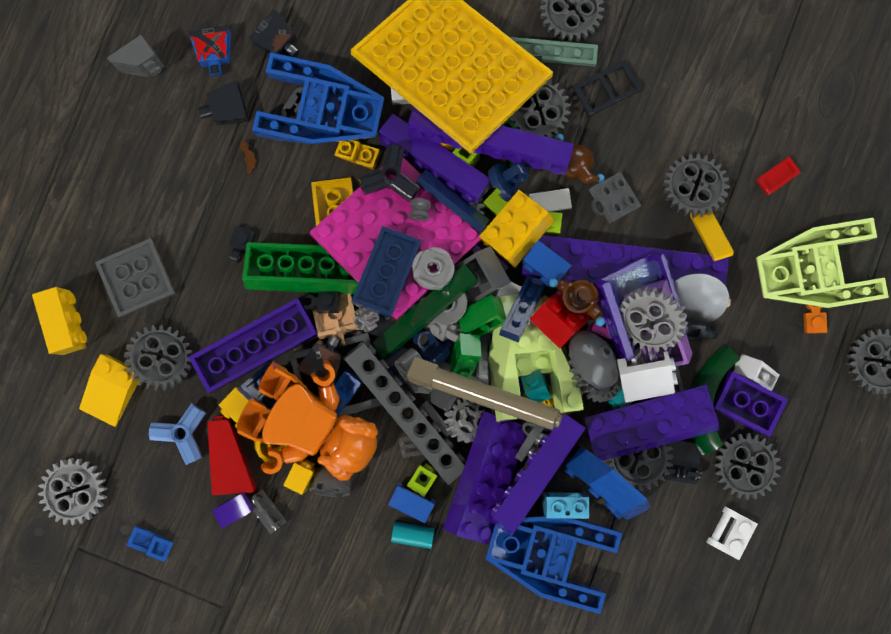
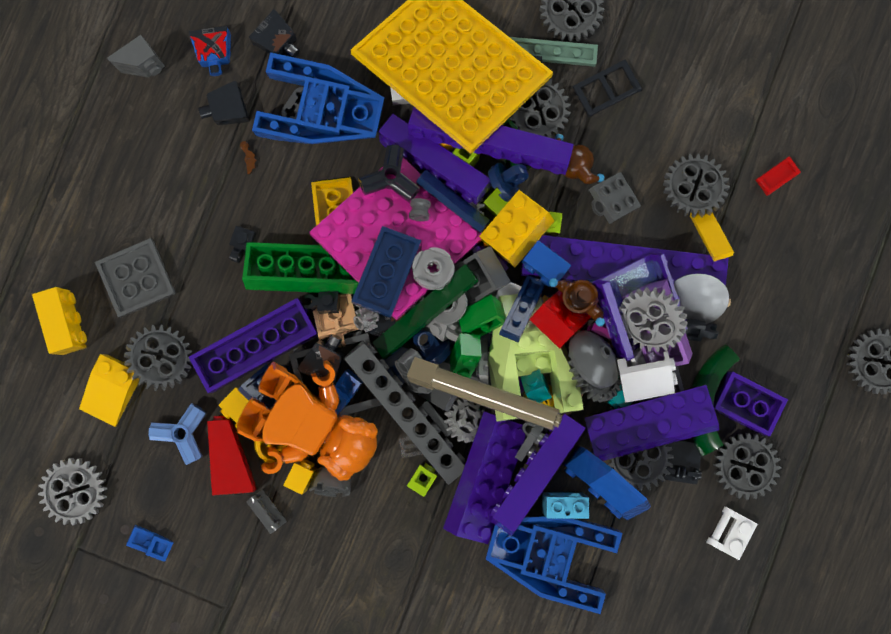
(233, 510): dark purple slope -> none
(358, 153): yellow slope -> none
(411, 503): blue hinge -> none
(412, 534): teal brick -> none
(553, 200): white tile -> none
(756, 372): white slope -> none
(810, 268): yellowish green wedge -> none
(814, 320): orange plate -> none

